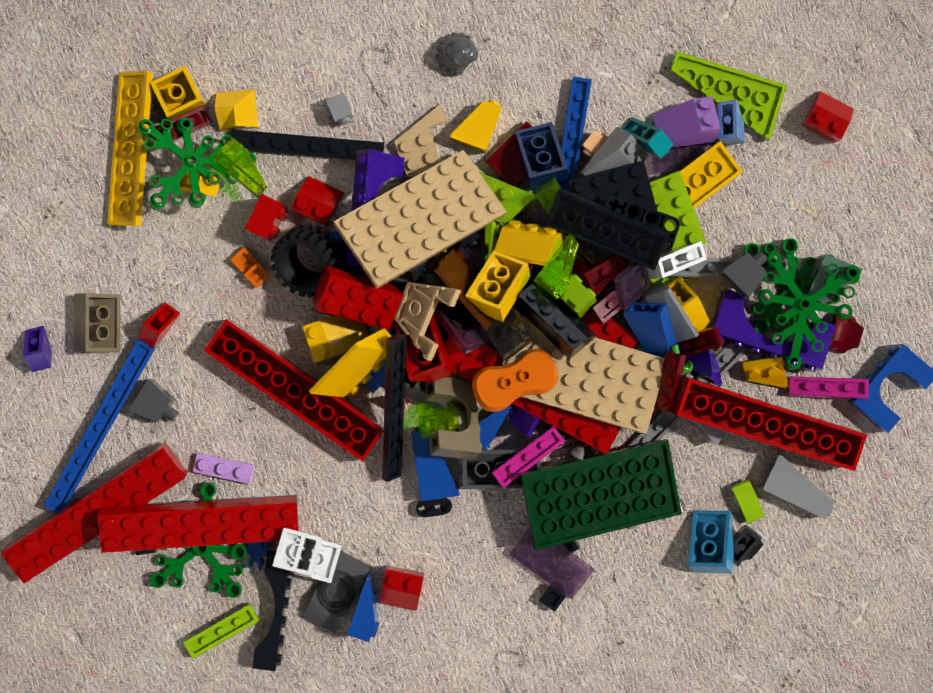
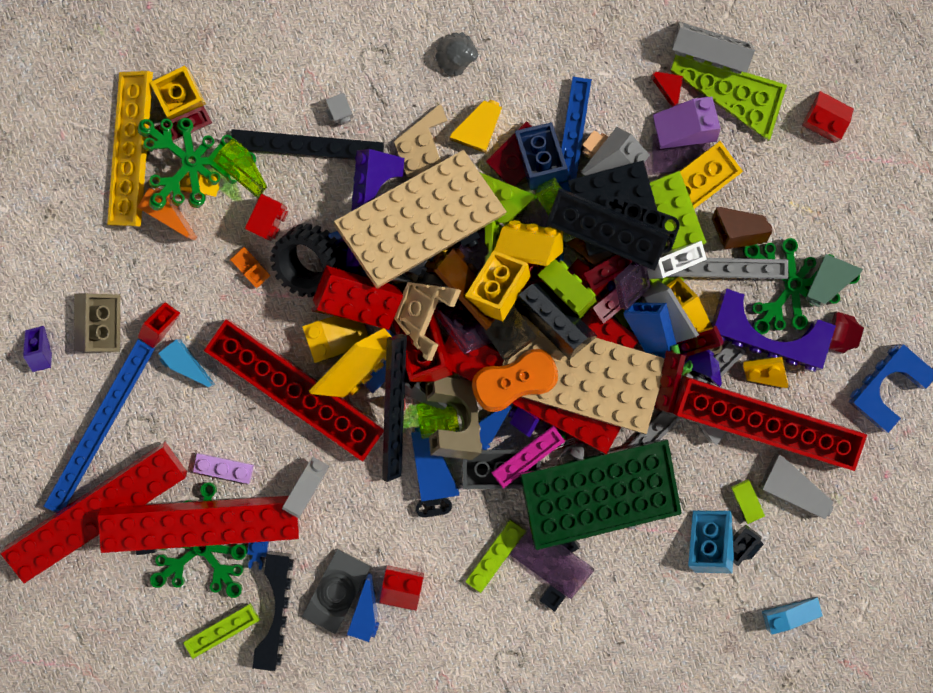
(154, 403): dark grey torso -> none
(168, 215): none -> orange slope
(181, 360): none -> dark azure slope
(236, 110): yellow slope -> none
(305, 487): none -> light grey slope
(307, 555): white bracket -> none
(317, 201): red slope -> none
(495, 556): none -> lime plate
(557, 272): clear neon green slope -> none
(649, 137): teal slope -> none
(669, 86): none -> red slope
(712, 47): none -> light grey slope
(730, 123): medium blue slope -> none
(740, 228): none -> reddish brown slope
(745, 273): dark grey torso -> none
(791, 615): none -> dark azure slope
(800, 327): green plant -> none
(828, 387): dark pink tile -> none

